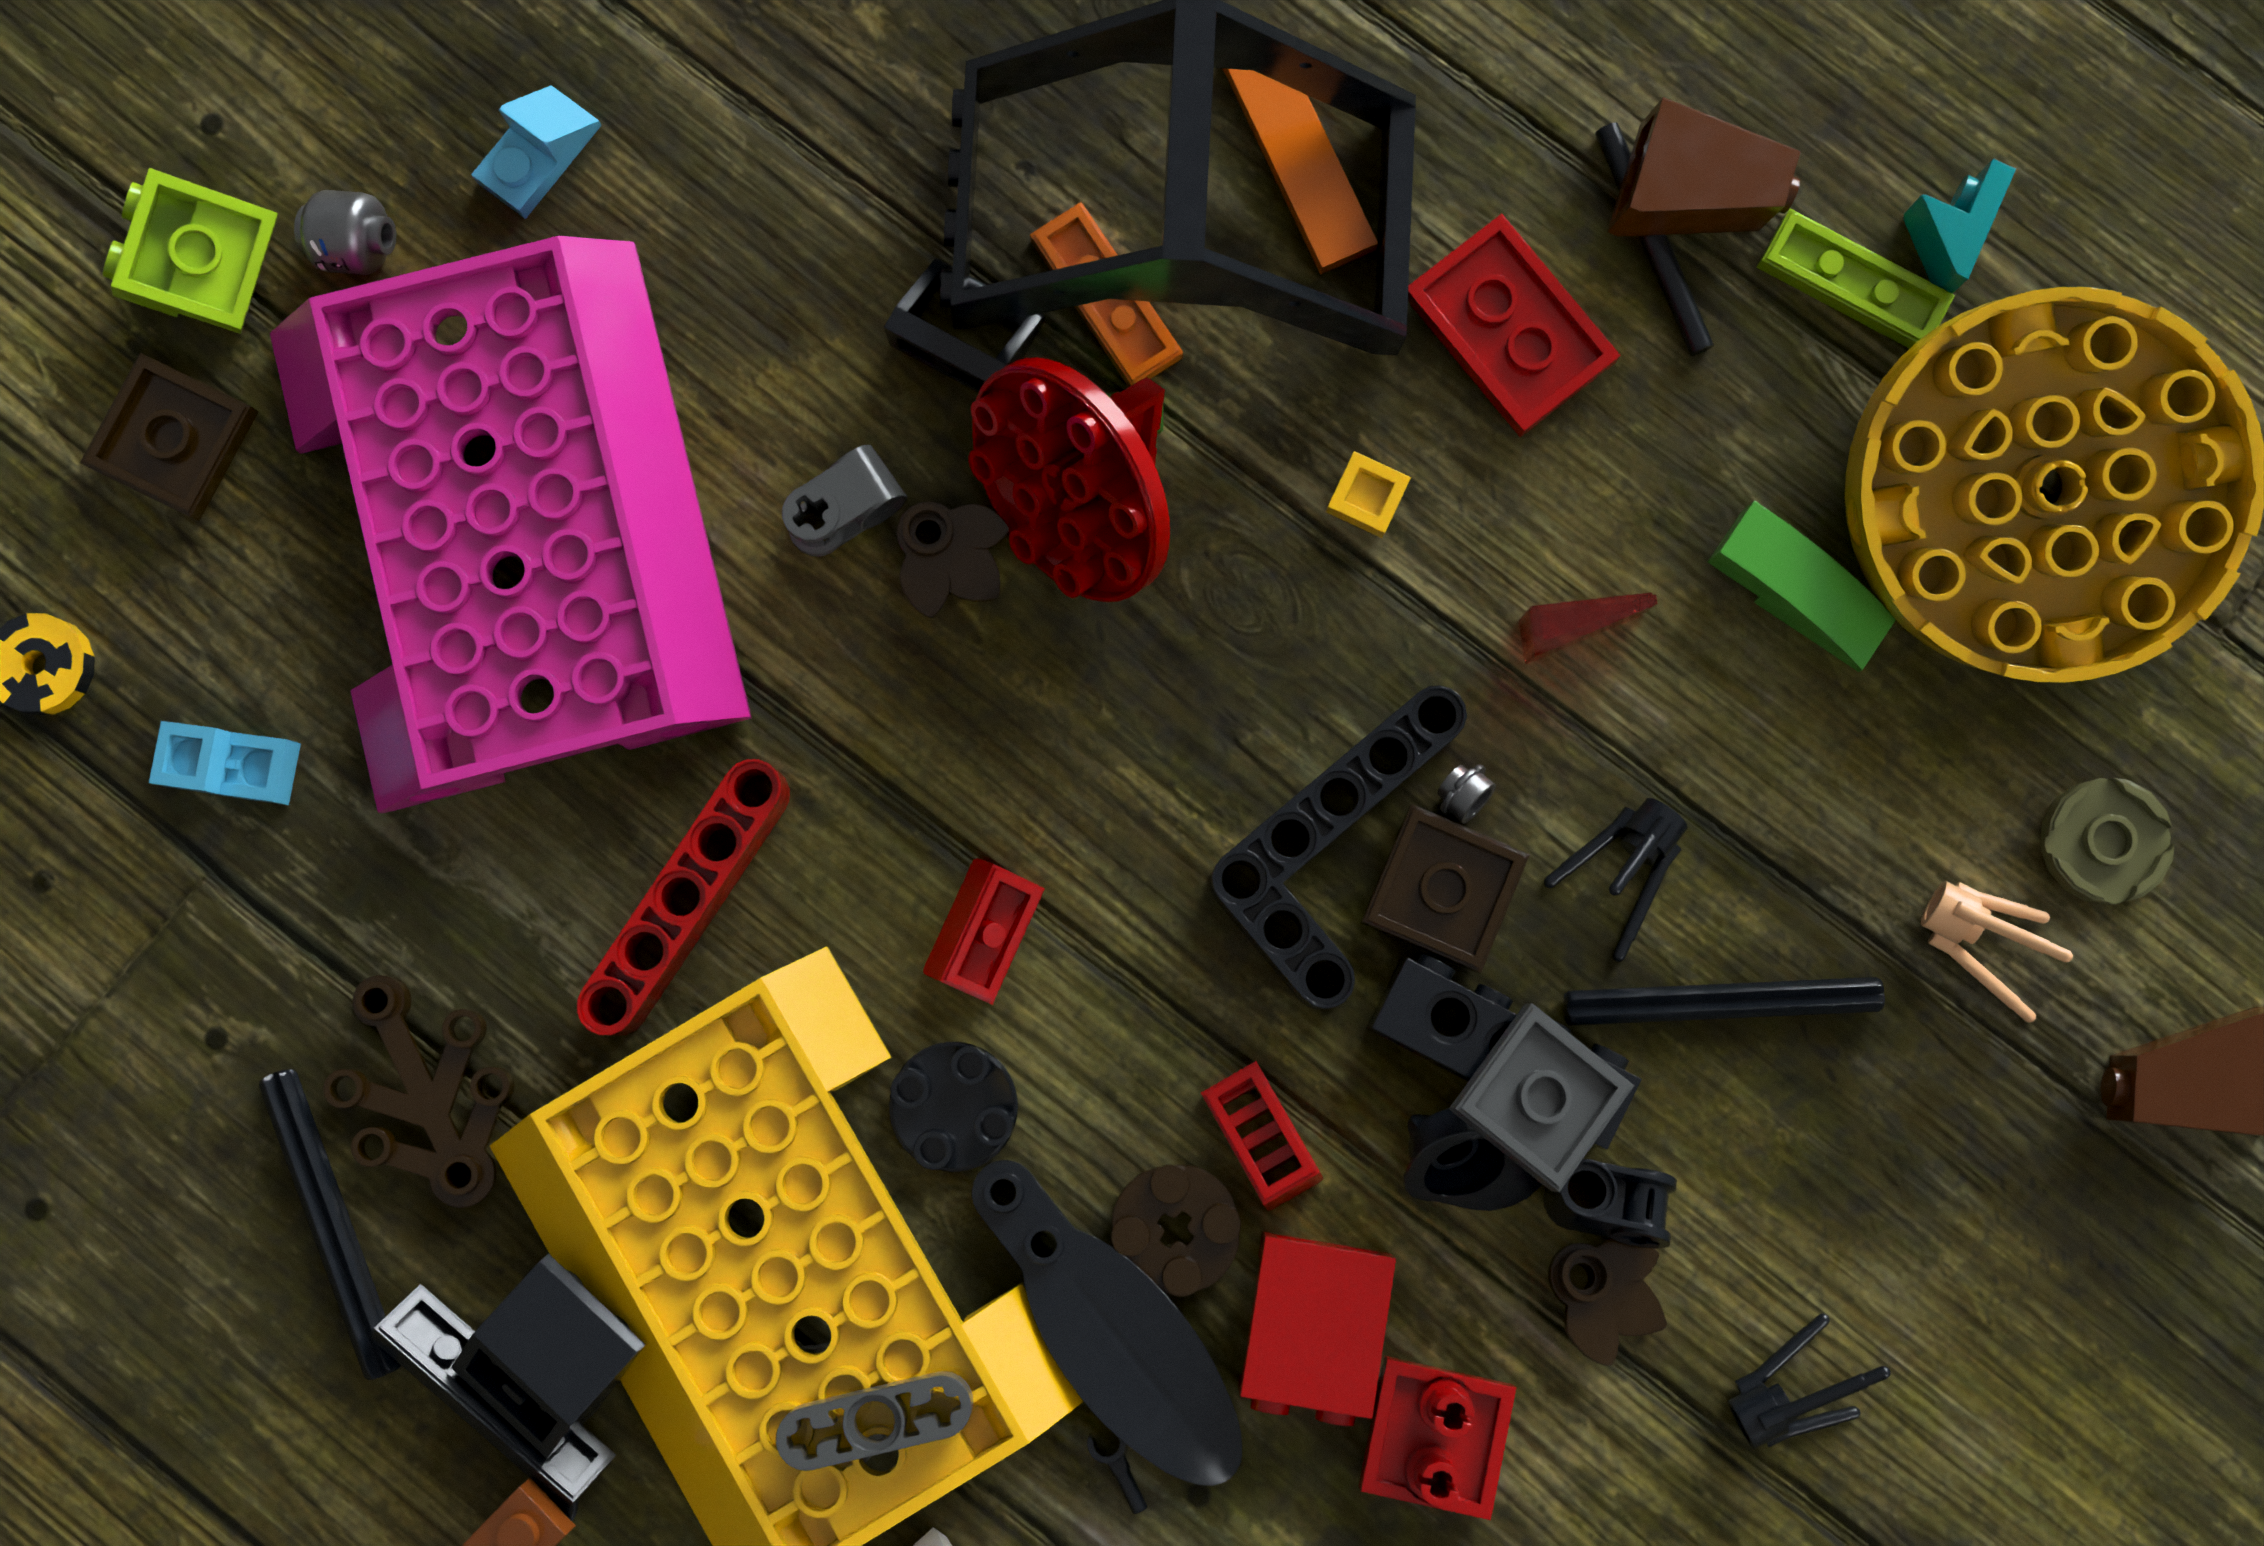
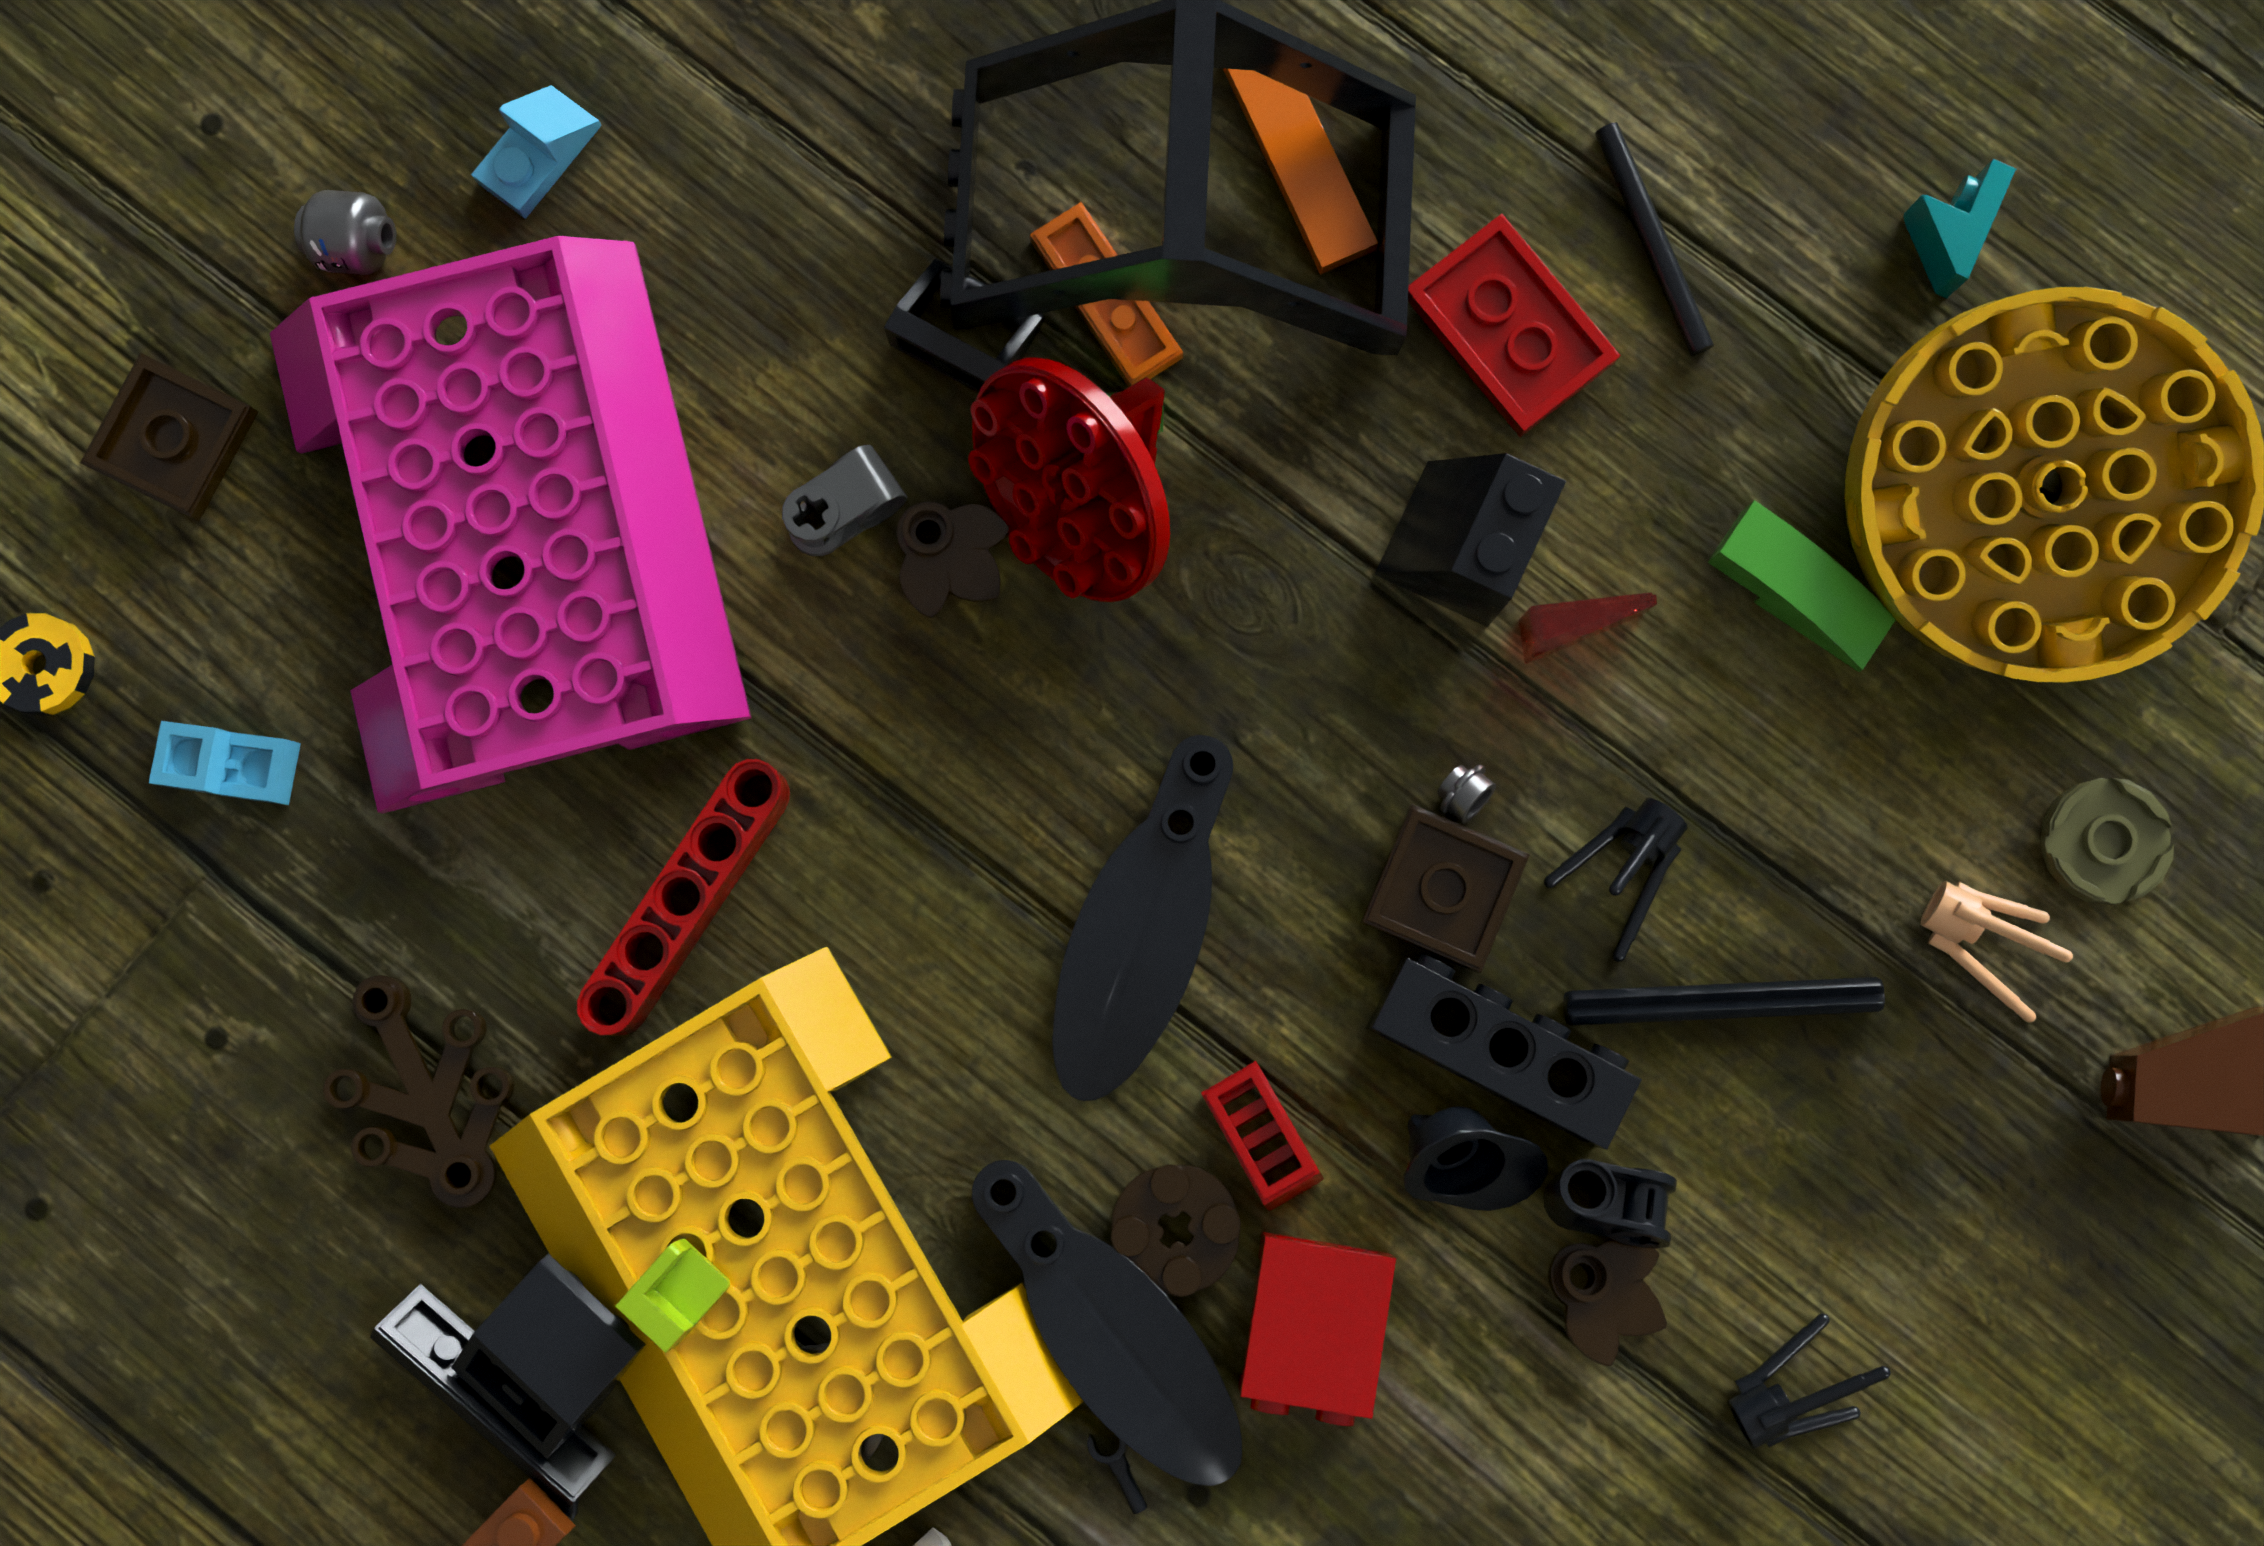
(190, 251): lime plate -> none
(327, 1218): black axle -> none
(673, 1294): none -> lime panel
(822, 1415): dark grey beam -> none
(953, 1106): black dish -> none
(983, 930): red slope -> none
(1139, 932): none -> black plant
(1320, 829): black beam -> none
(1368, 494): yellow plate -> none
(1437, 1438): red plate -> none
(1471, 532): none -> black slope
(1541, 1097): dark grey plate -> none
(1701, 176): reddish brown slope -> none
(1854, 280): lime tile -> none

